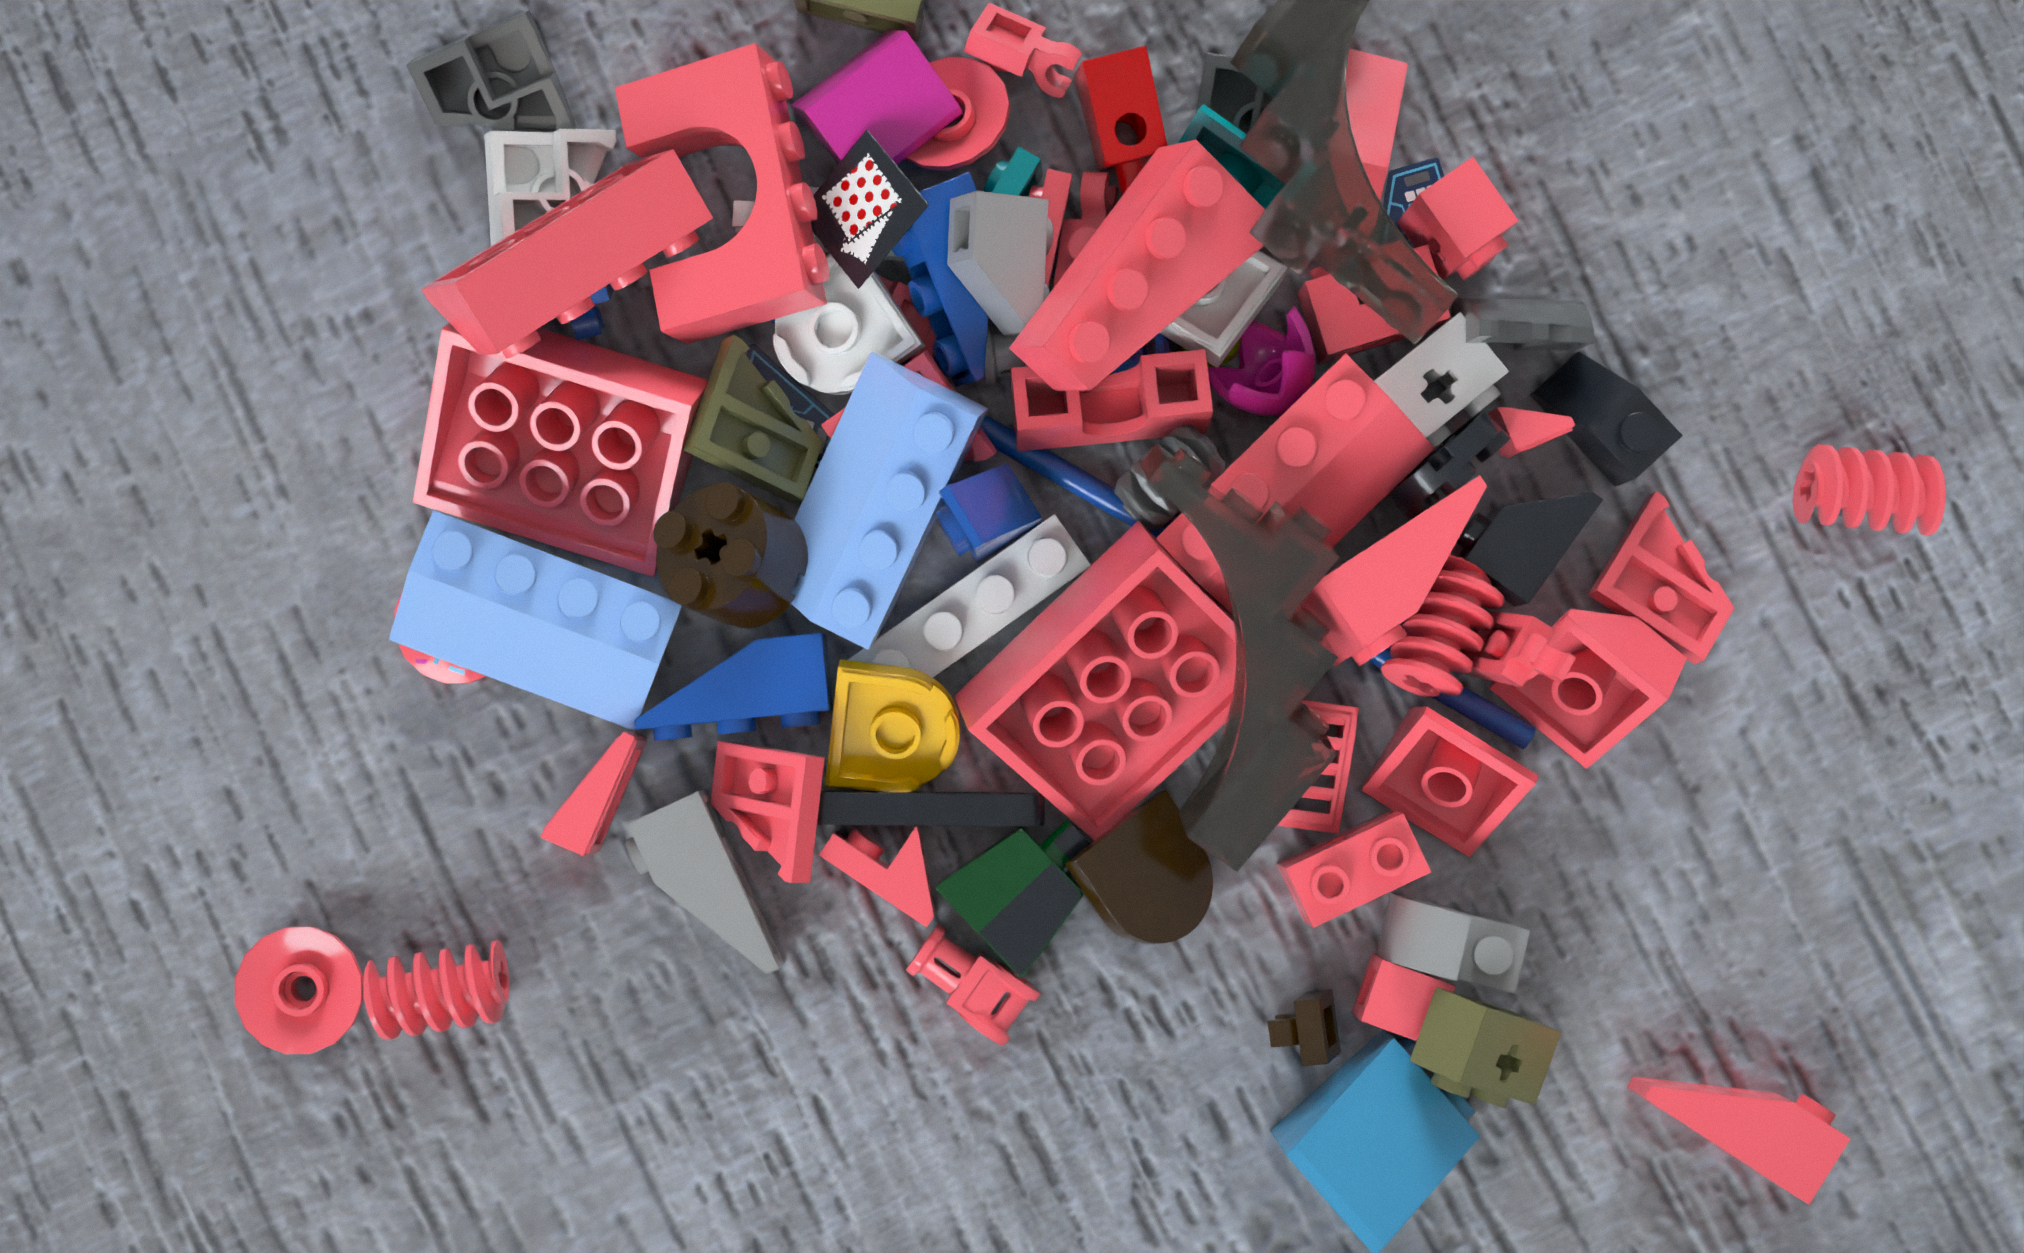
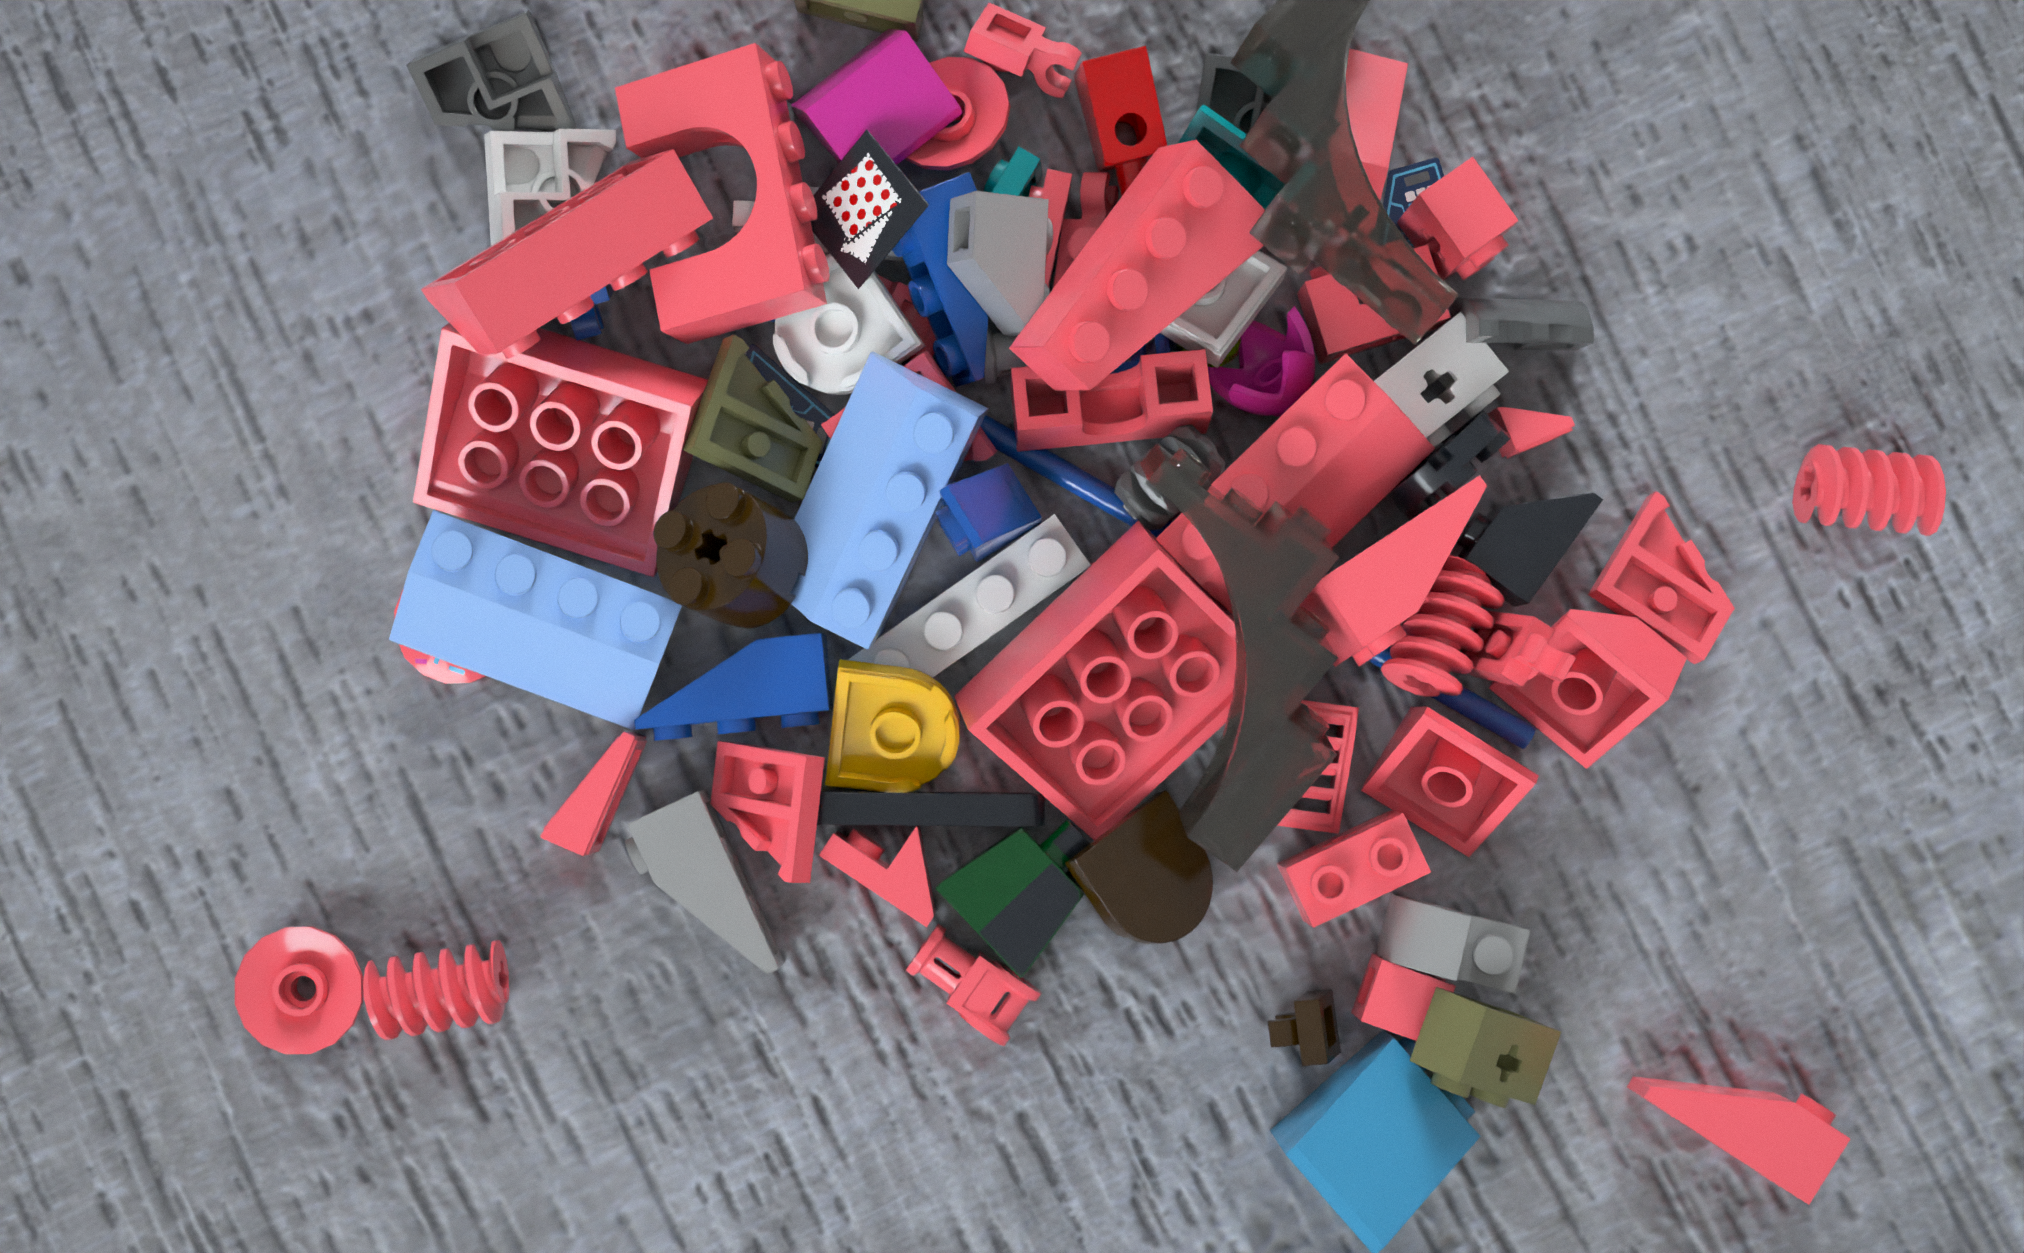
(1611, 418): black slope -> none

